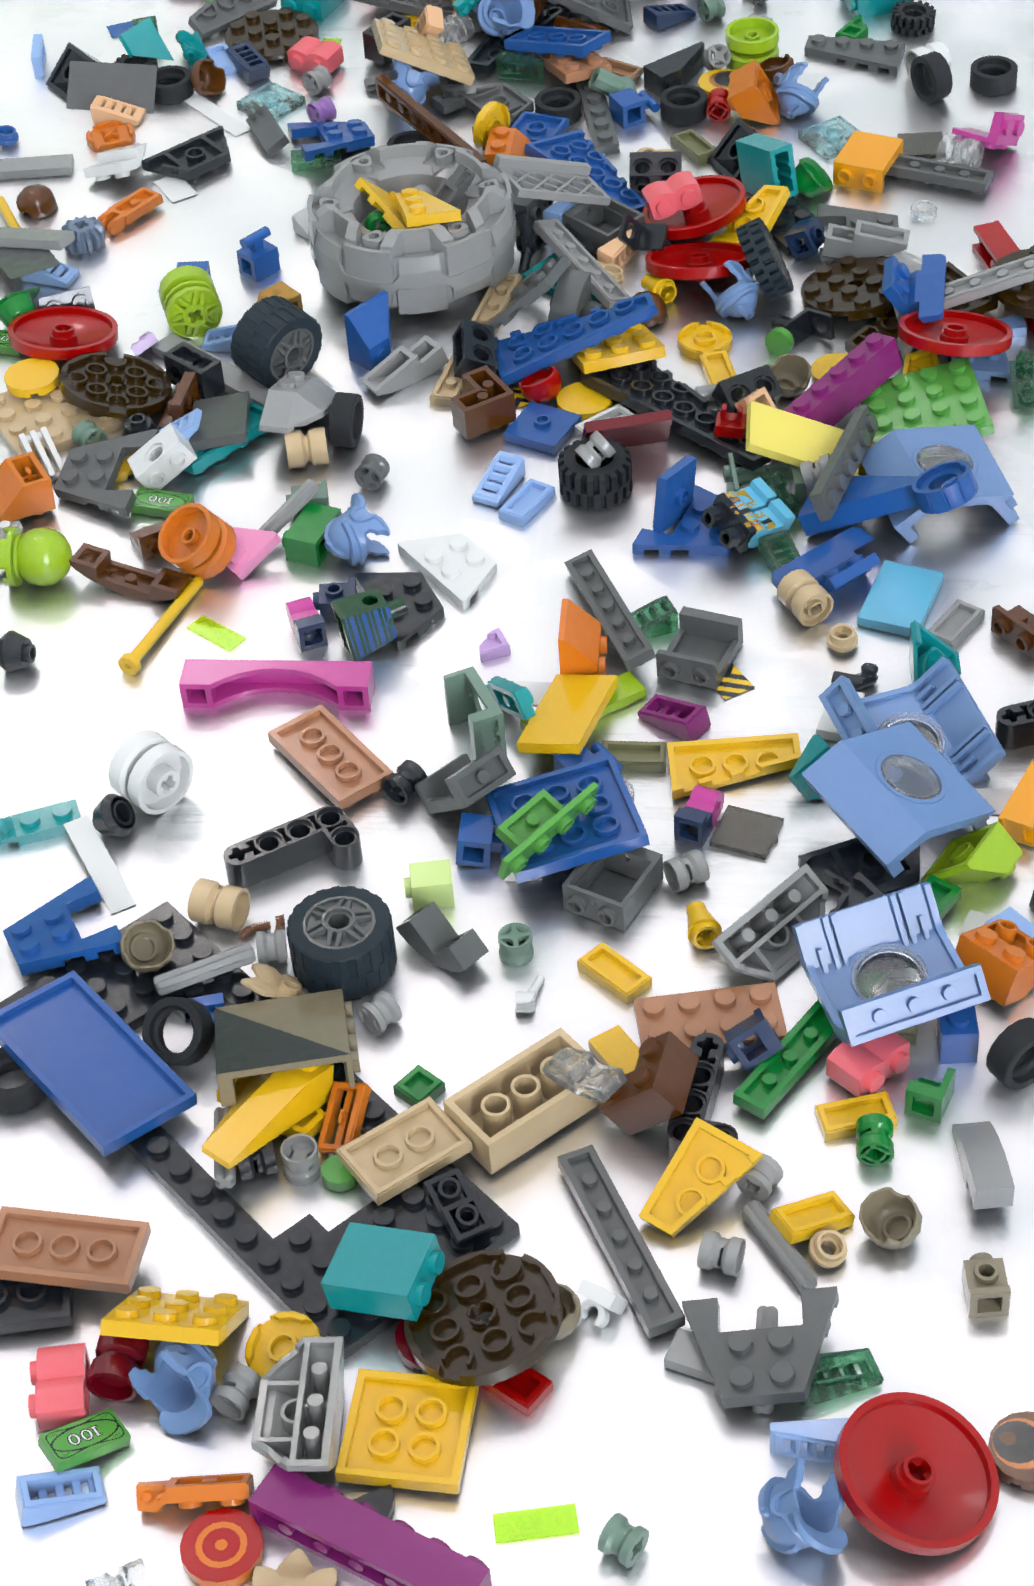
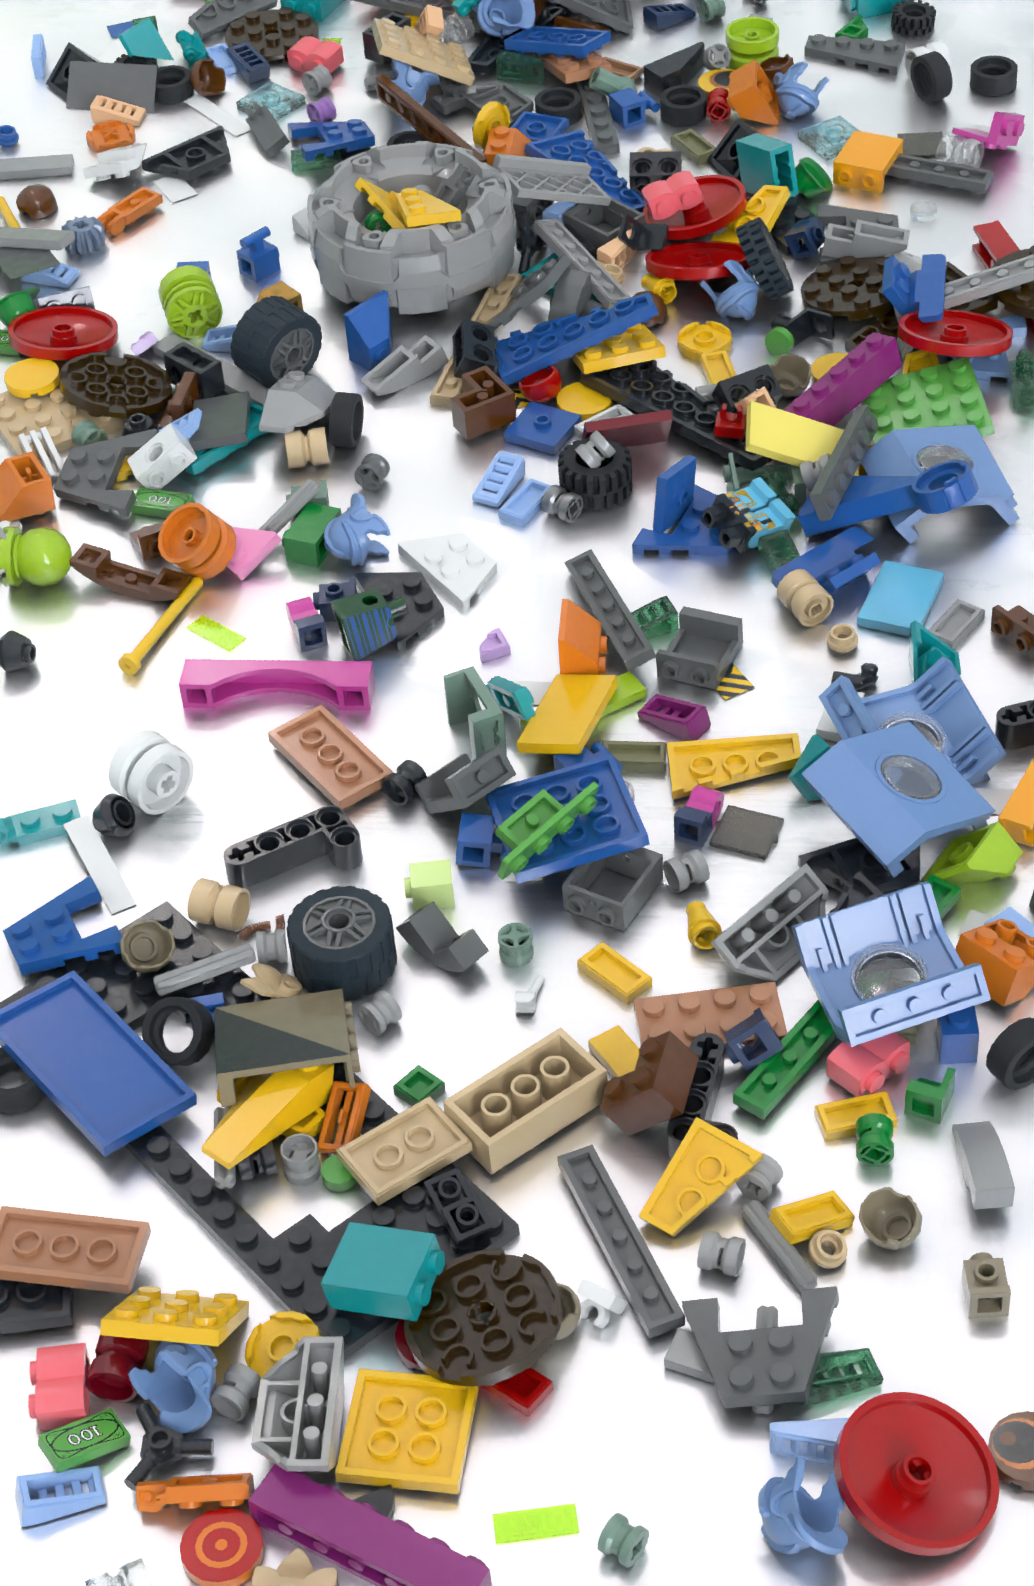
(162, 1447): none -> black piece
(565, 504): none -> flat silver wheel
(580, 1074): clear slope -> none

